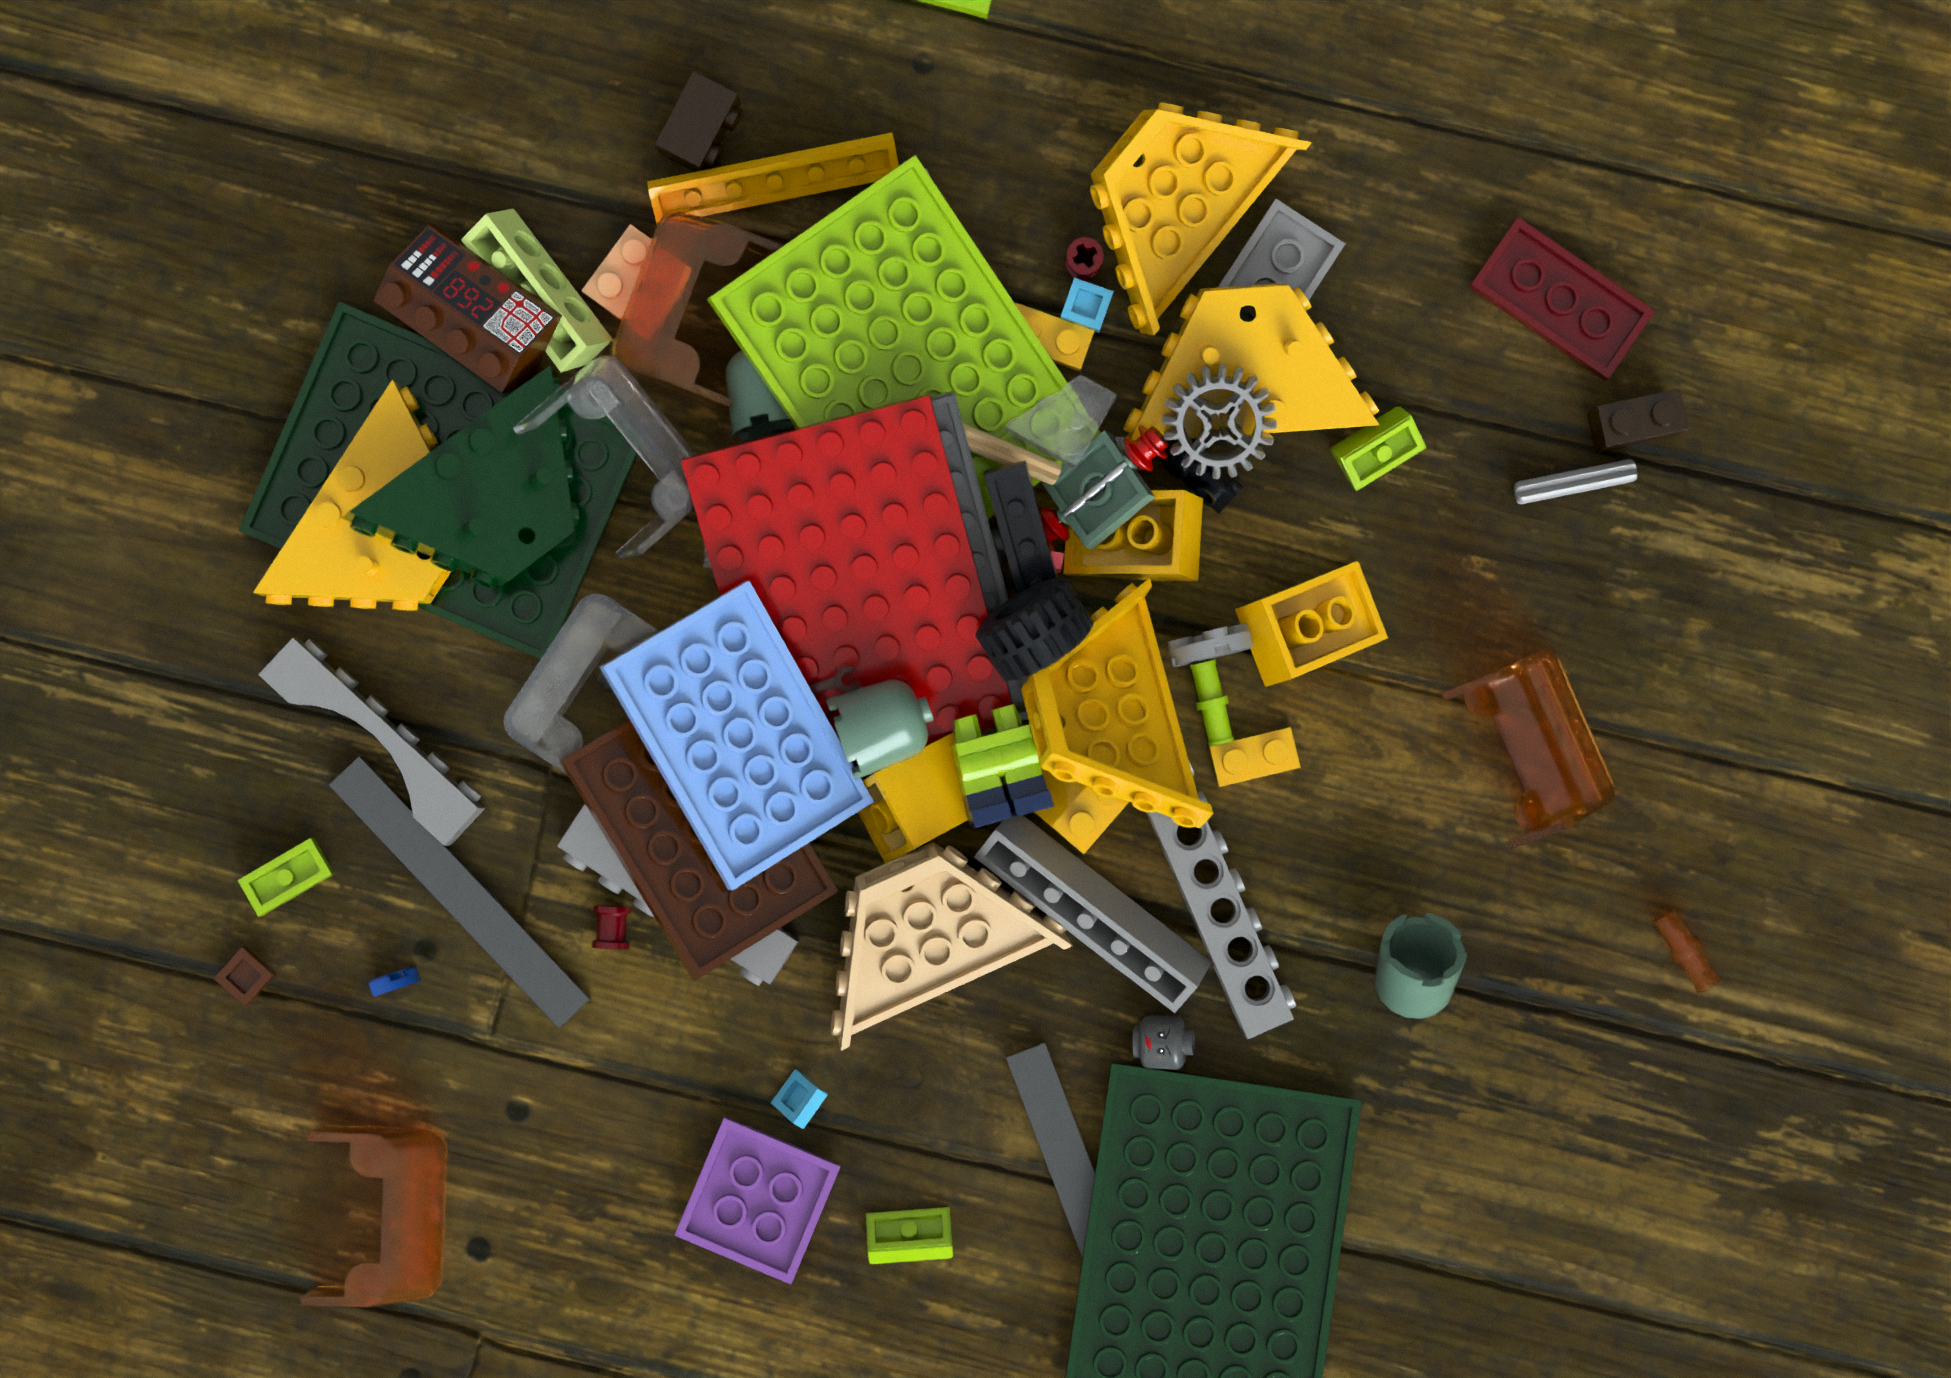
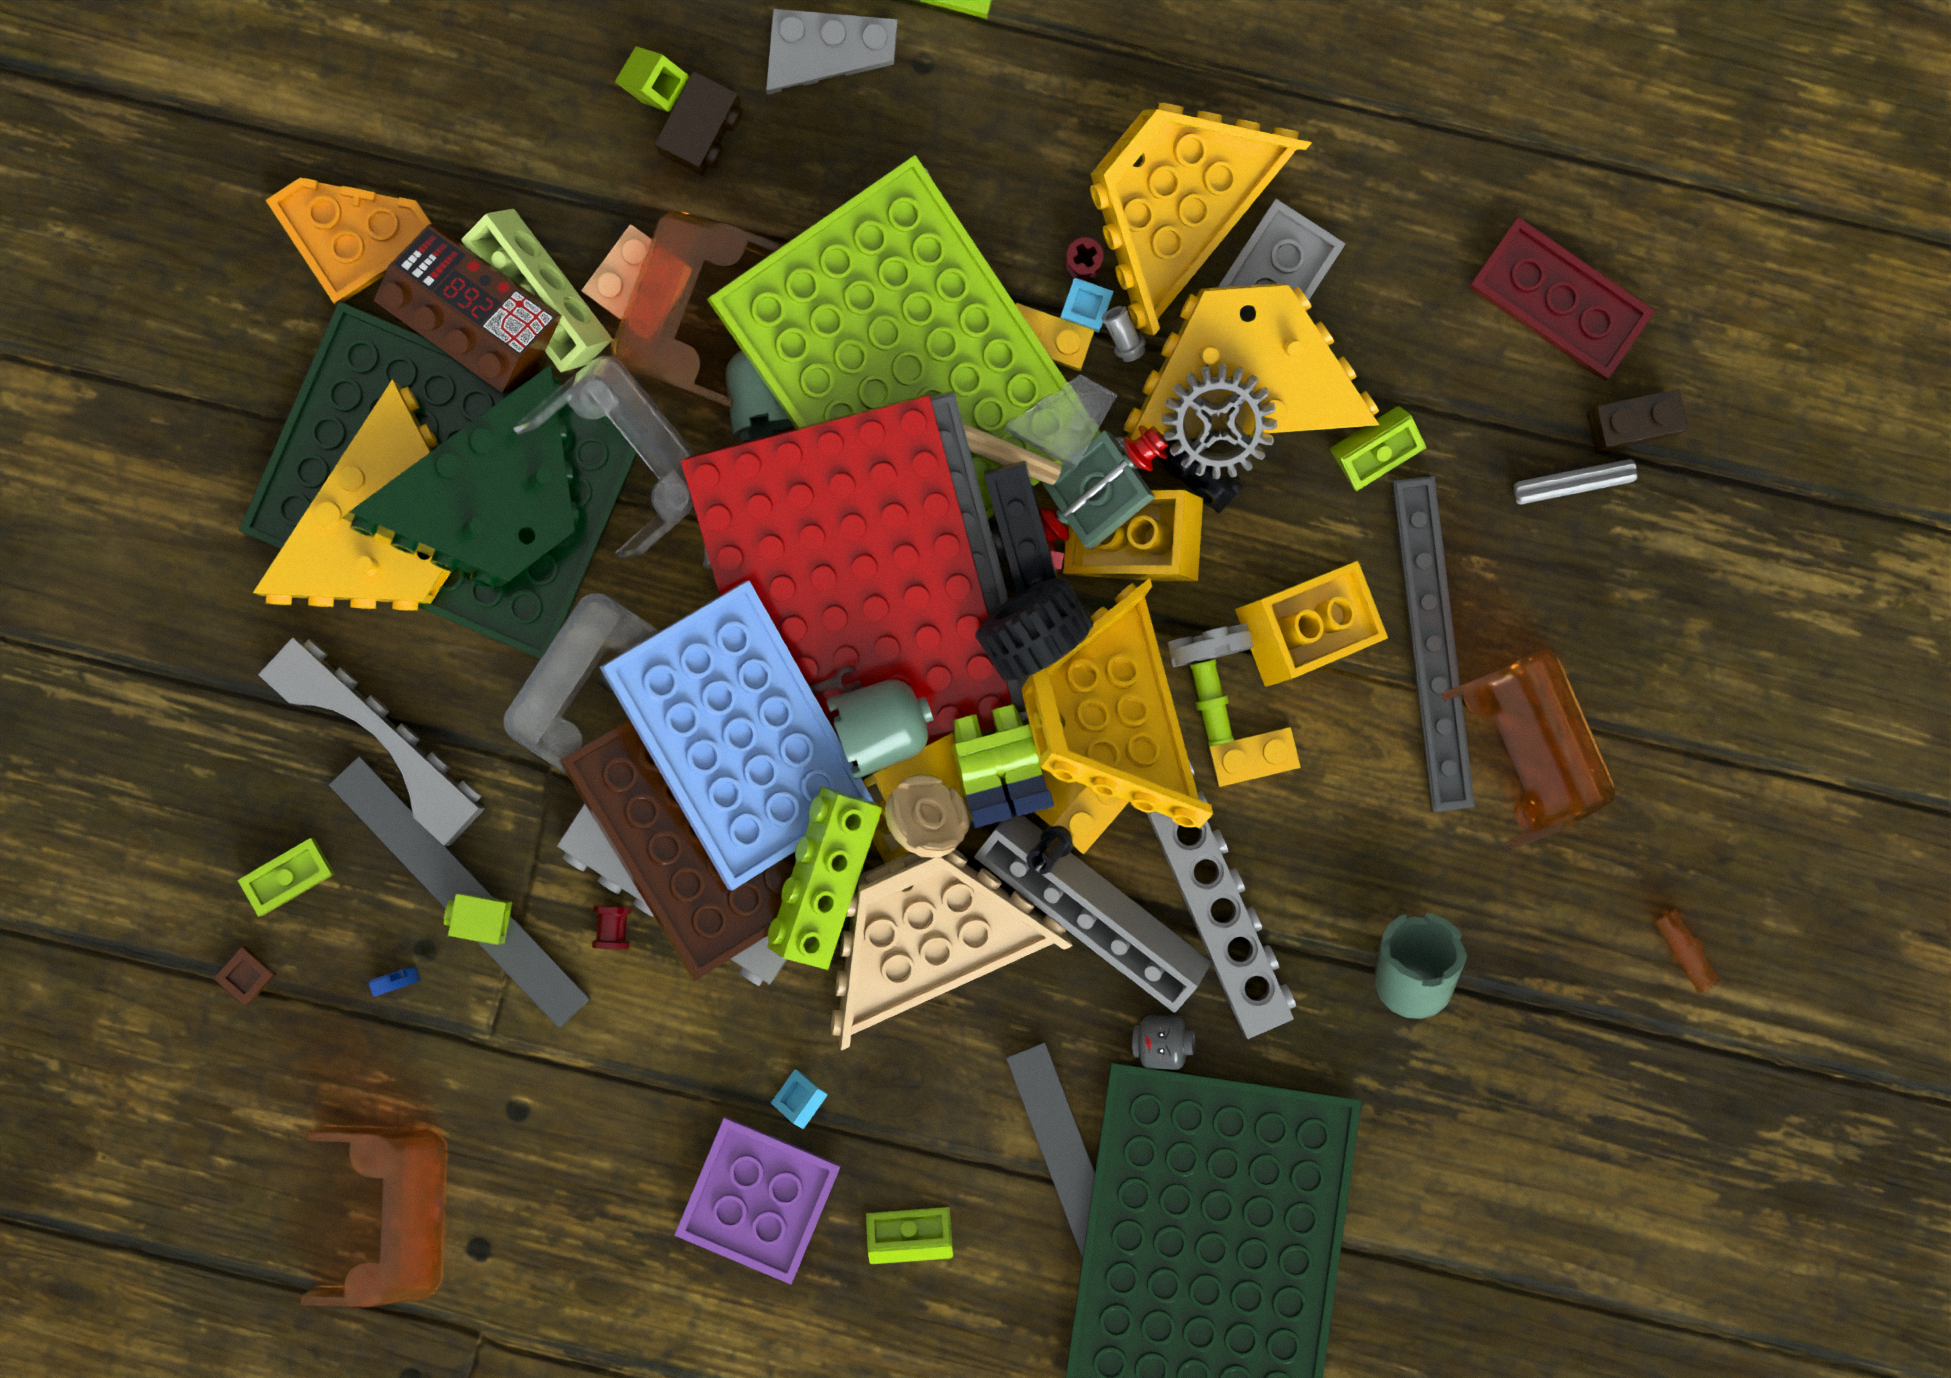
(346, 232): none -> light orange plate
(478, 918): none -> lime brick
(652, 79): none -> lime brick
(775, 177): yellow plate -> none
(823, 877): none -> lime brick
(826, 45): none -> light grey wing
(927, 816): none -> tan tile
(1054, 843): none -> black pin
(1127, 341): none -> light grey pin
(1432, 643): none -> dark grey tile

